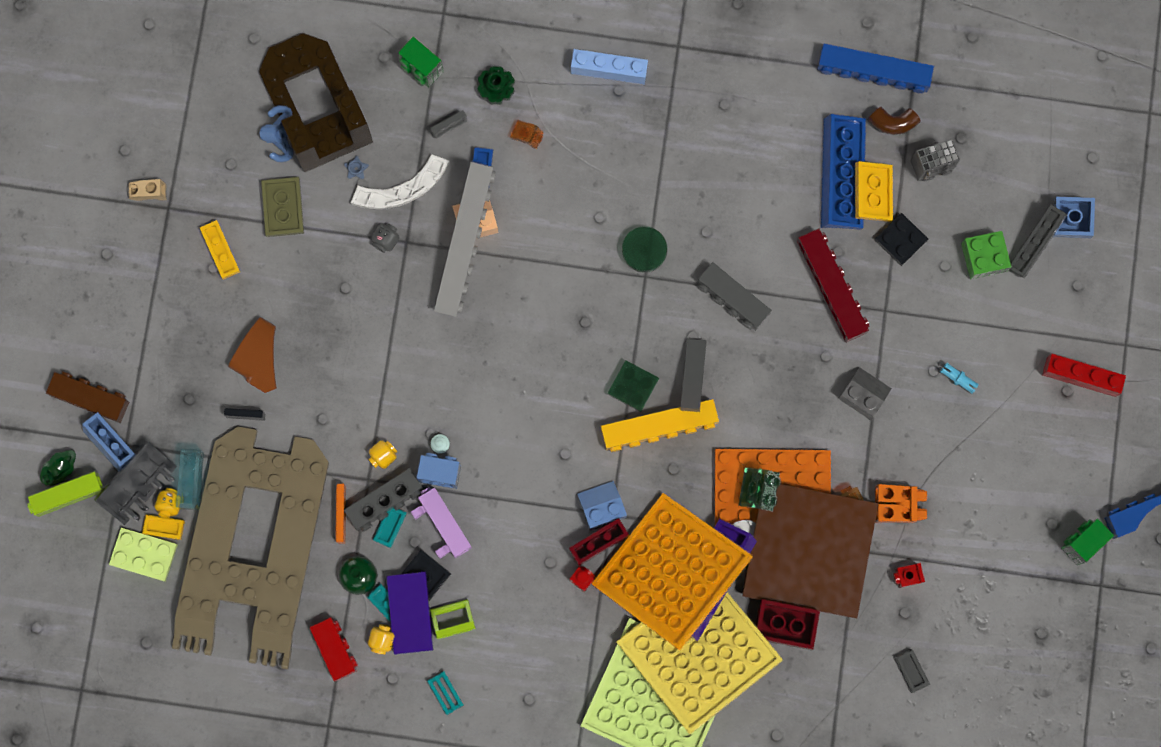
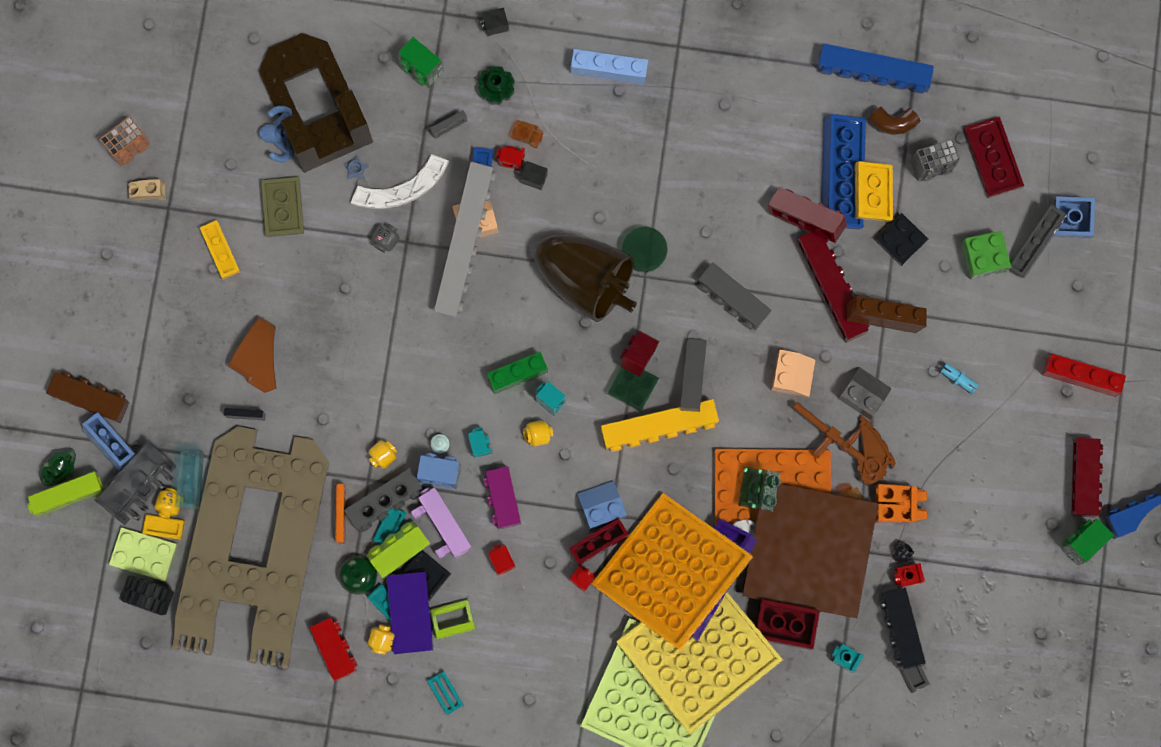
(125, 141): none -> brick
(146, 595): none -> black tyre
(397, 549): none -> lime brick
(479, 443): none -> teal brick
(494, 22): none -> pearl dark grey brick
(501, 559): none -> red brick
(502, 498): none -> magenta brick
(510, 157): none -> red brick
(517, 372): none -> green brick
(533, 175): none -> pearl dark grey brick
(537, 433): none -> yellow head
(550, 397): none -> teal brick
(586, 273): none -> dark brown windscreen
(639, 353): none -> dark red brick
(793, 373): none -> light nougat slope
(807, 214): none -> dark red brick
(854, 661): none -> teal brick
(874, 454): none -> dark orange bar
(886, 314): none -> reddish brown brick
(902, 628): none -> black brick
(903, 552): none -> black plate
(993, 157): none -> dark red tile
(1086, 477): none -> dark red brick

